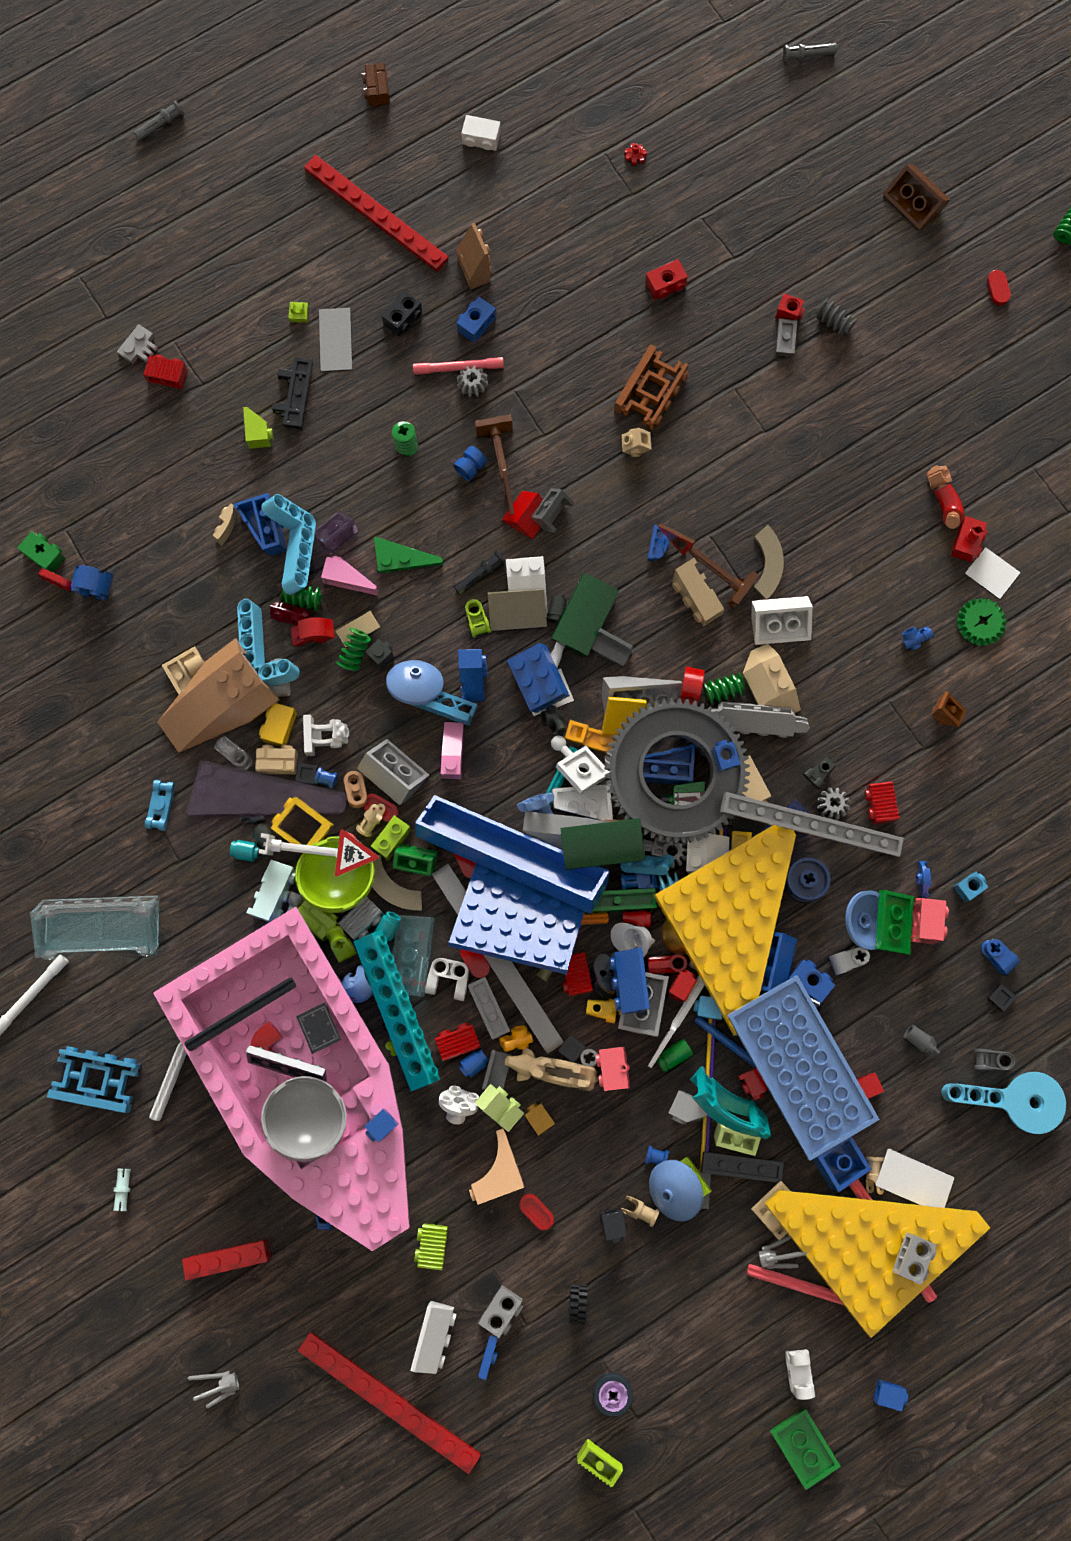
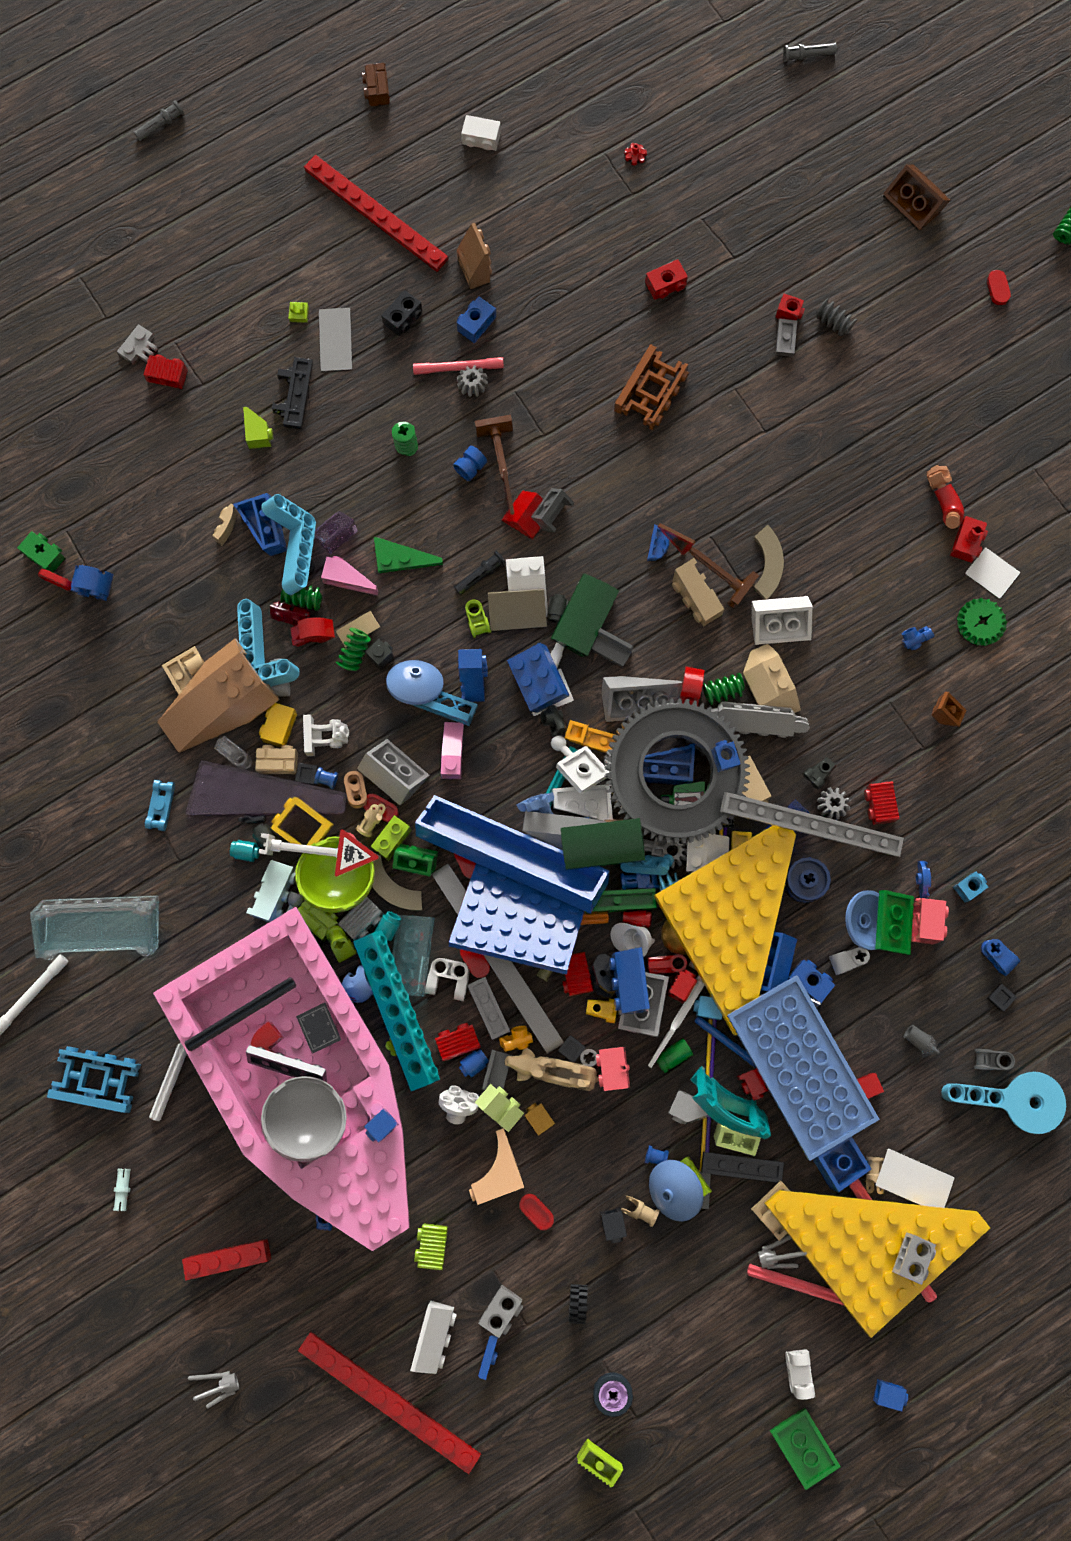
(617, 712): yellow tile -> none
(636, 442): tan brick -> none

